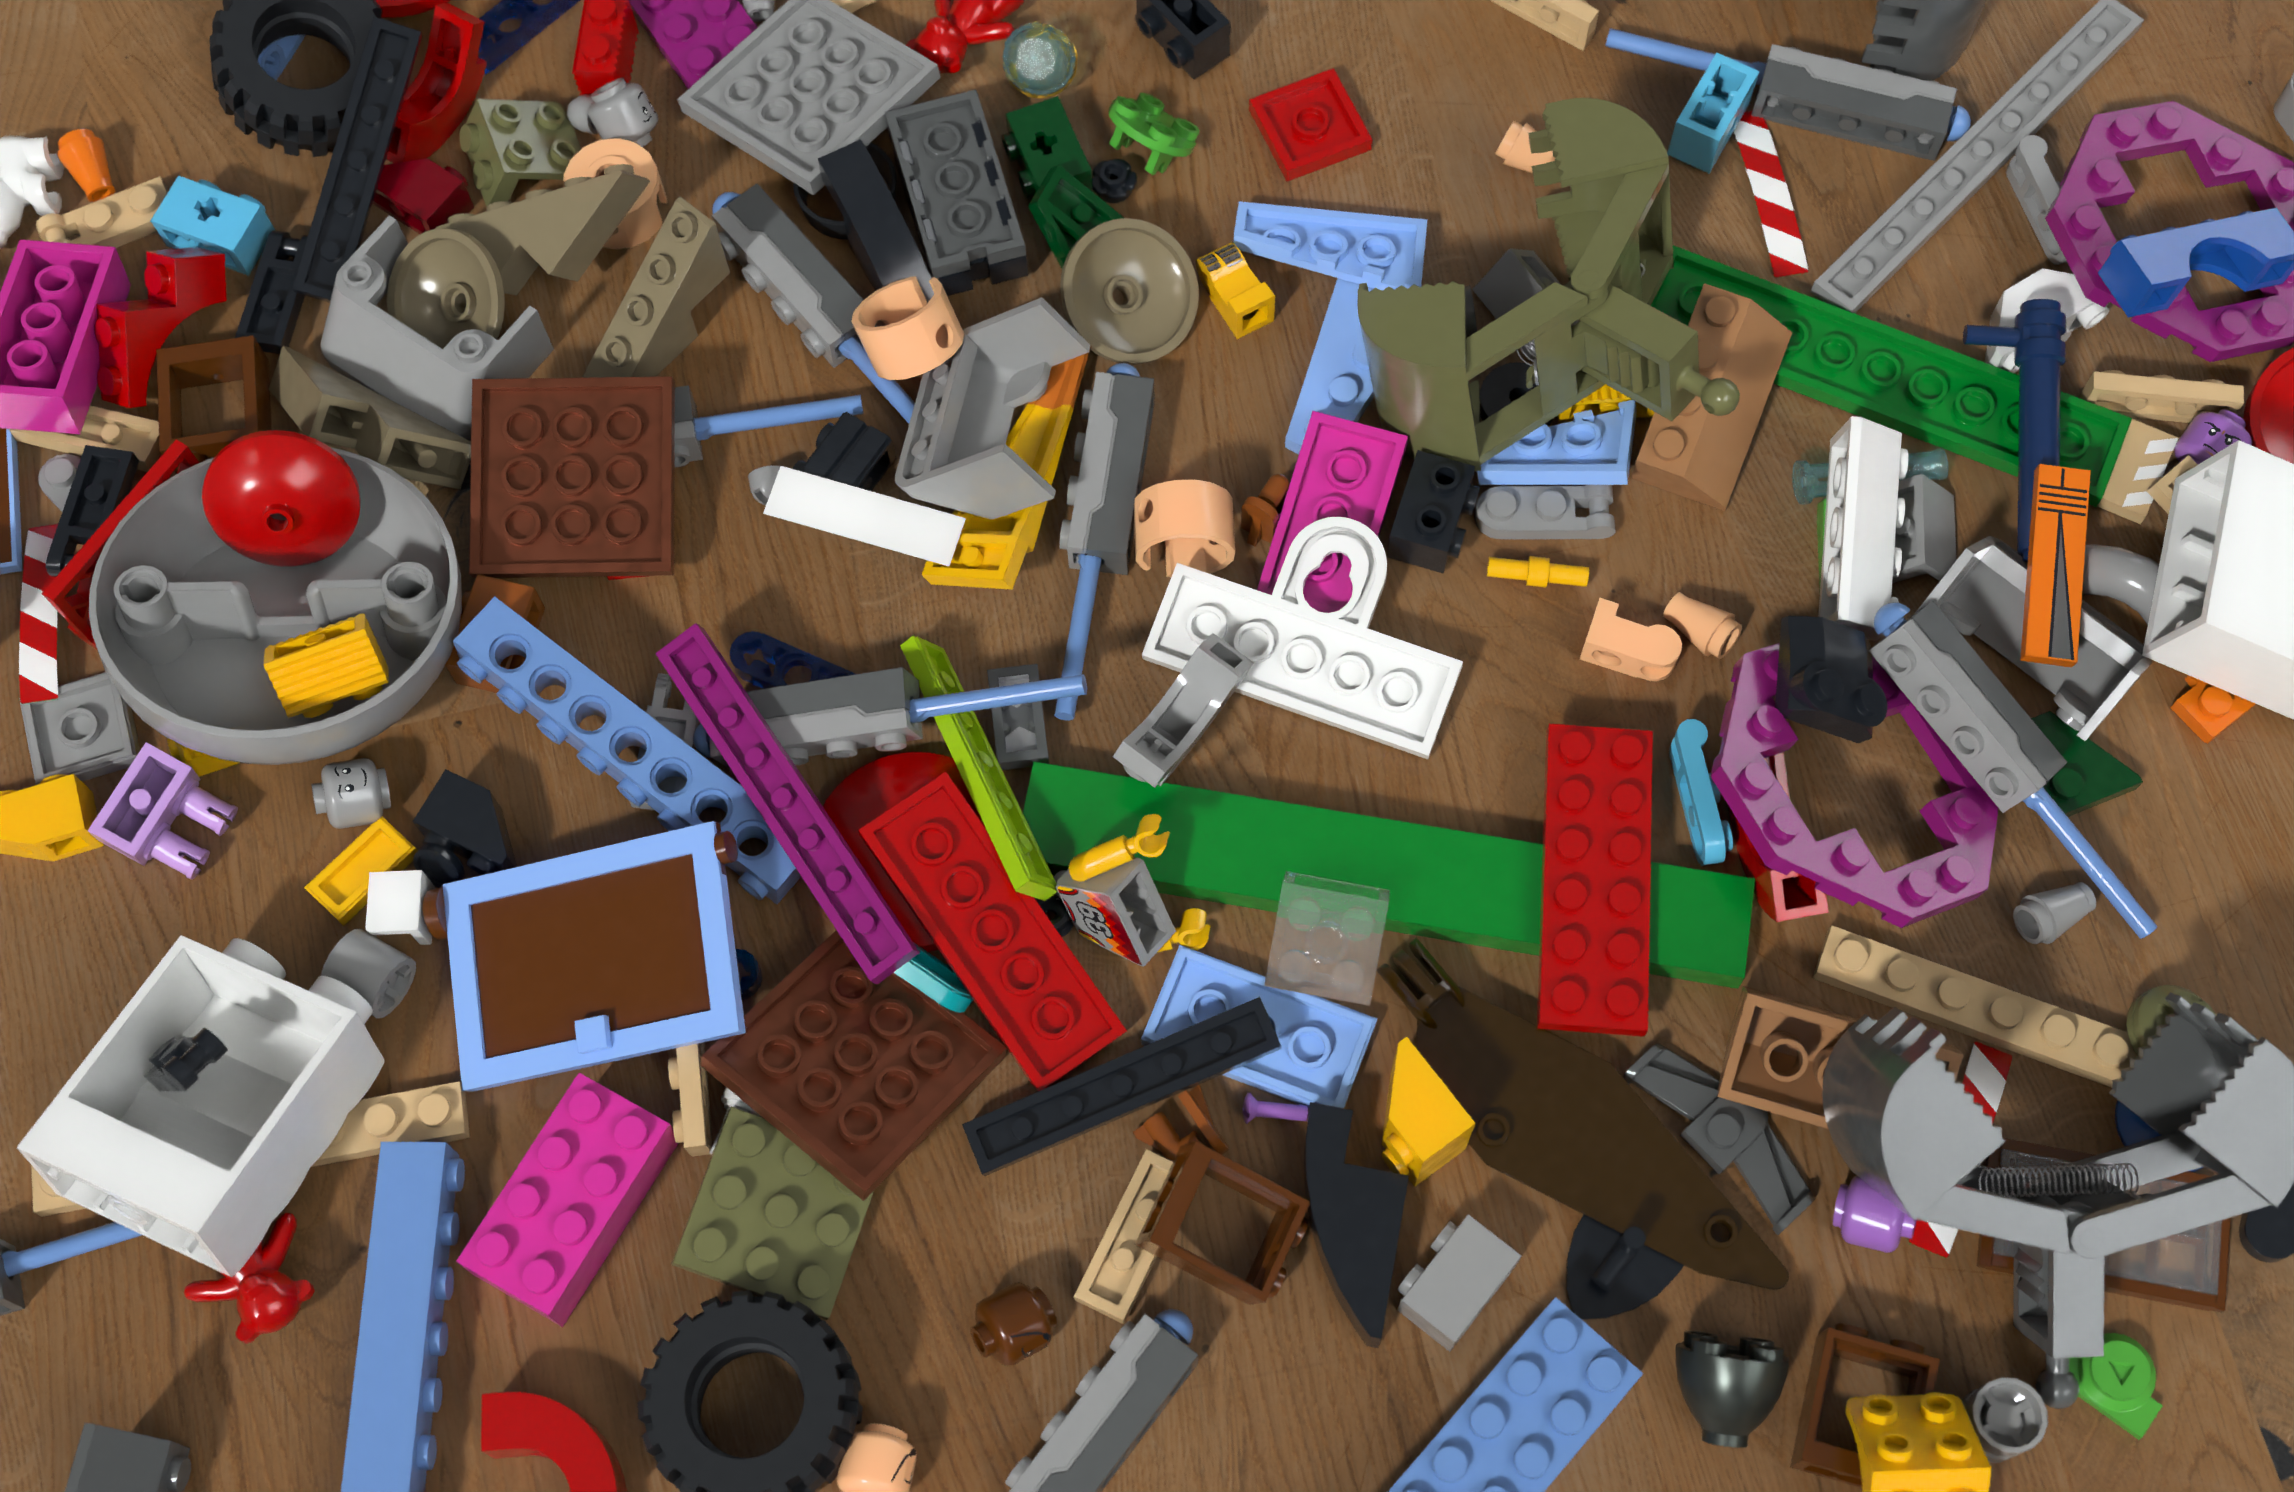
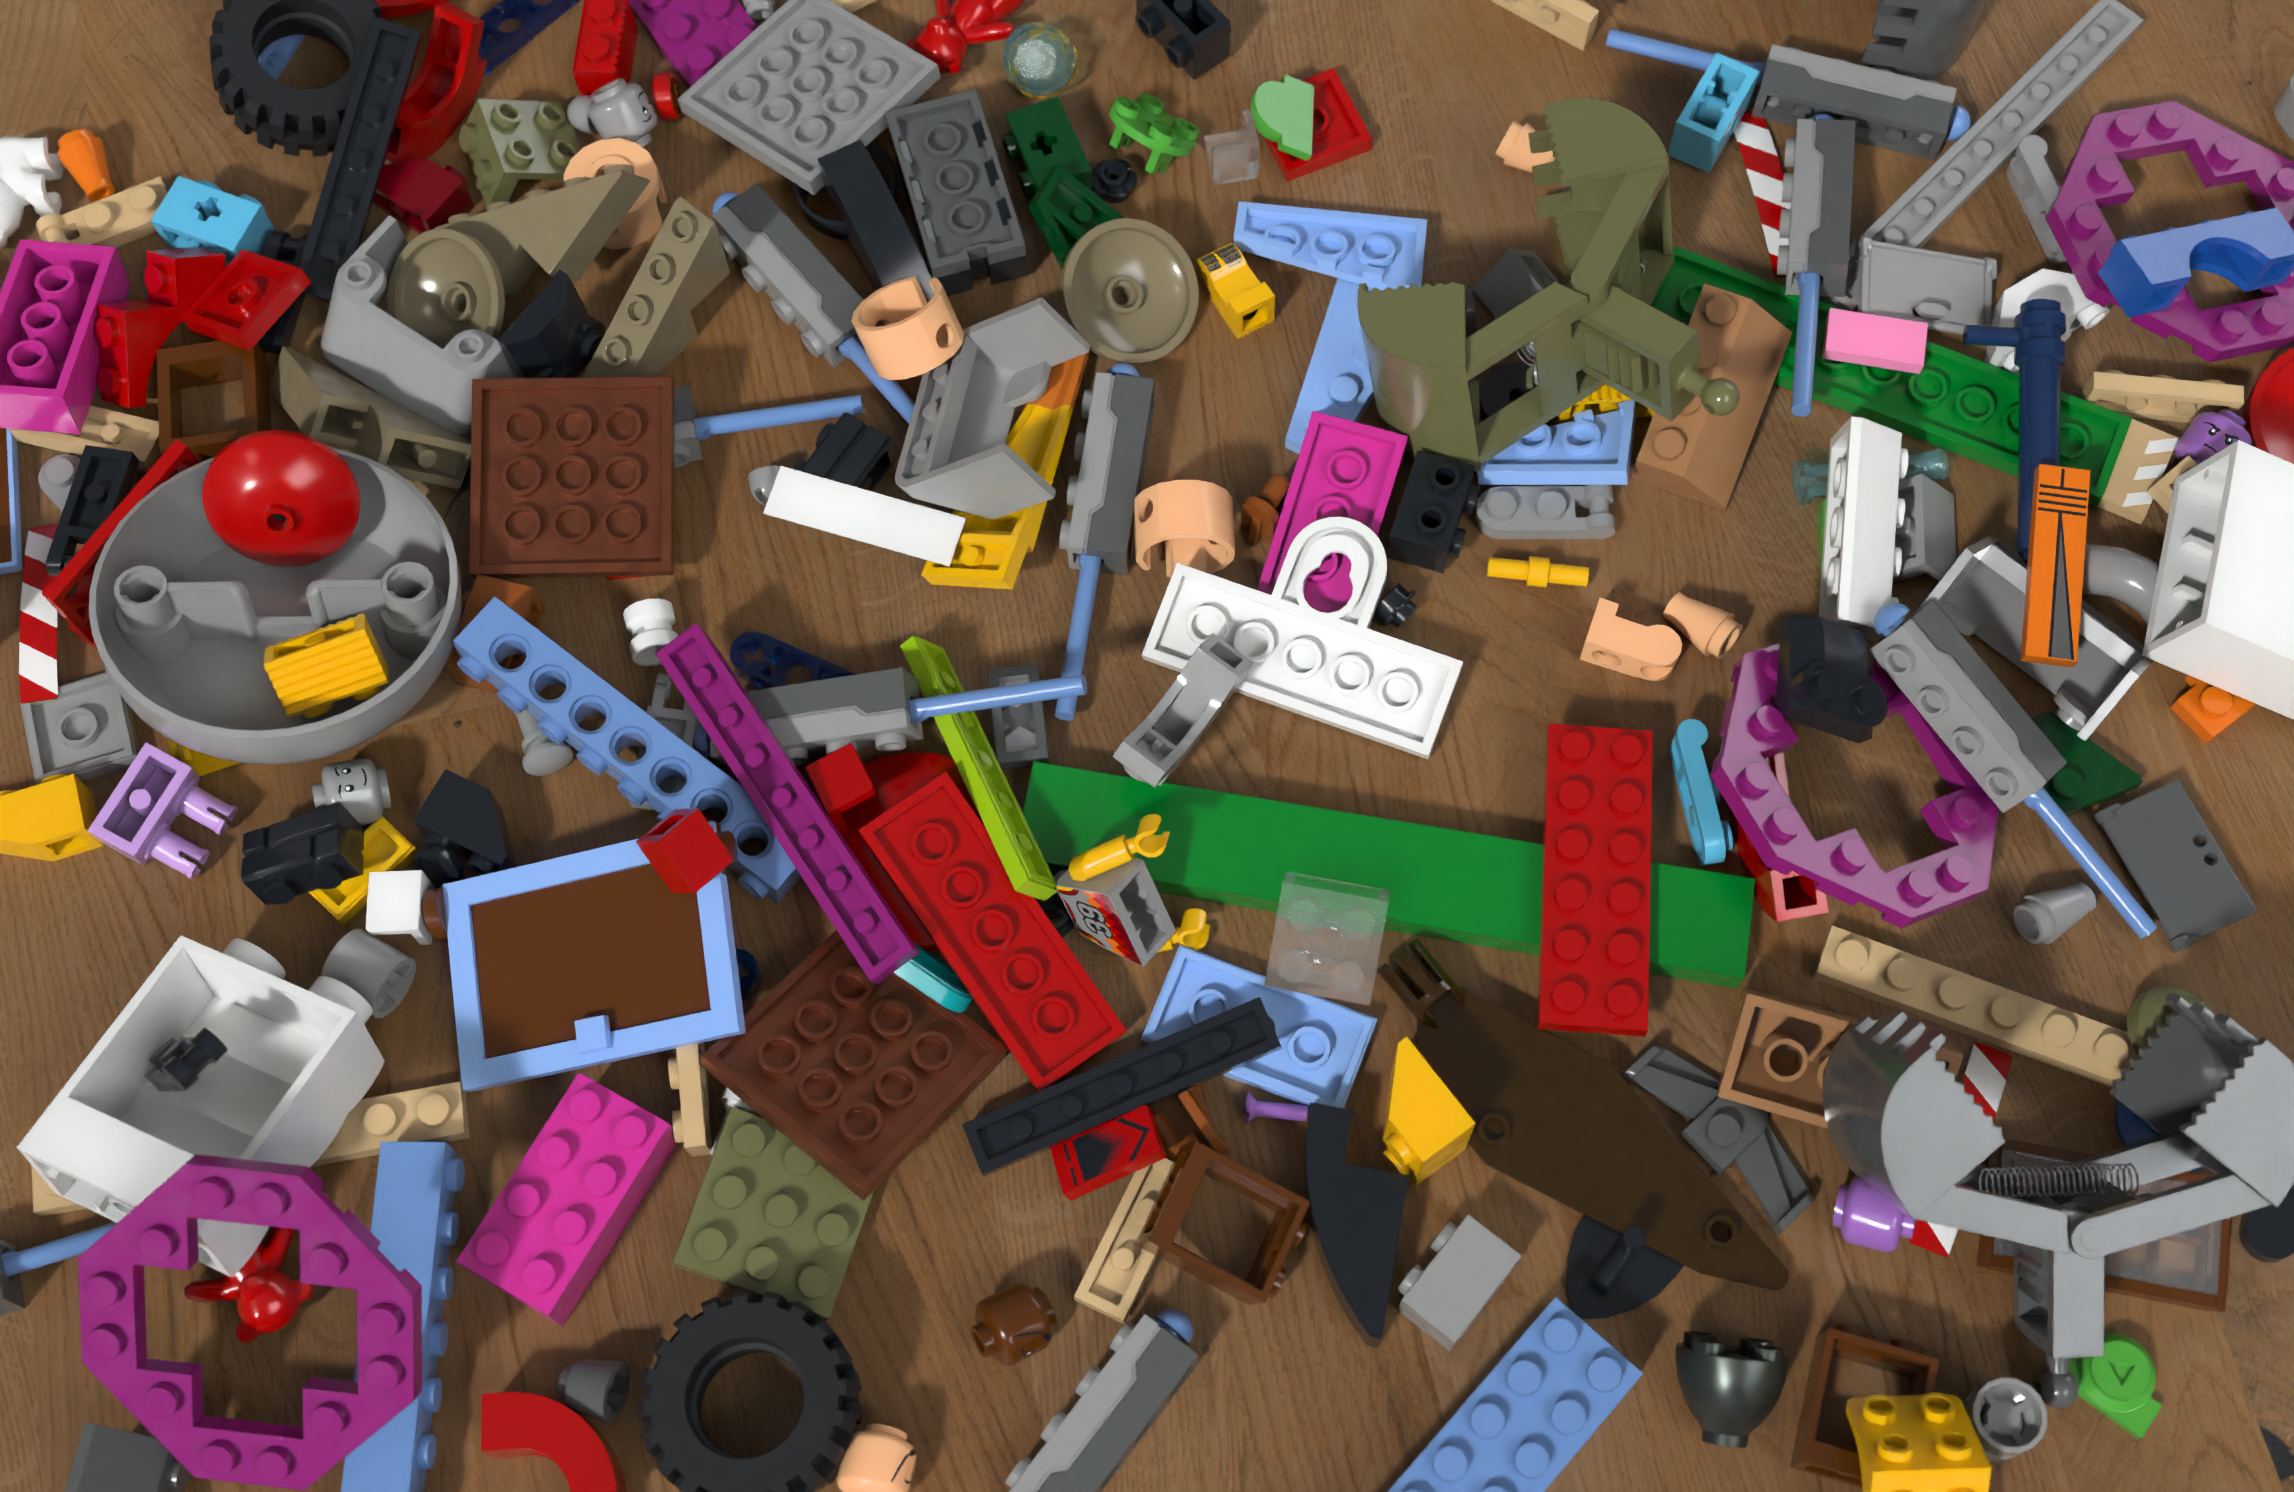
(169, 1394): none -> magenta plate
(245, 299): none -> red tile
(302, 854): none -> black brick
(541, 754): none -> light grey pin
(553, 334): none -> black slope
(595, 1388): none -> dark grey hat
(651, 629): none -> white wheel
(665, 96): none -> red tile
(685, 850): none -> red panel
(841, 783): none -> red panel
(1108, 1152): none -> red tile
(1234, 154): none -> clear panel
(1285, 114): none -> bright green piece
(1395, 606): none -> black plate
(1817, 232): none -> piece
(1874, 340): none -> bright pink tile
(1939, 285): none -> light grey door
(2172, 869): none -> dark grey door

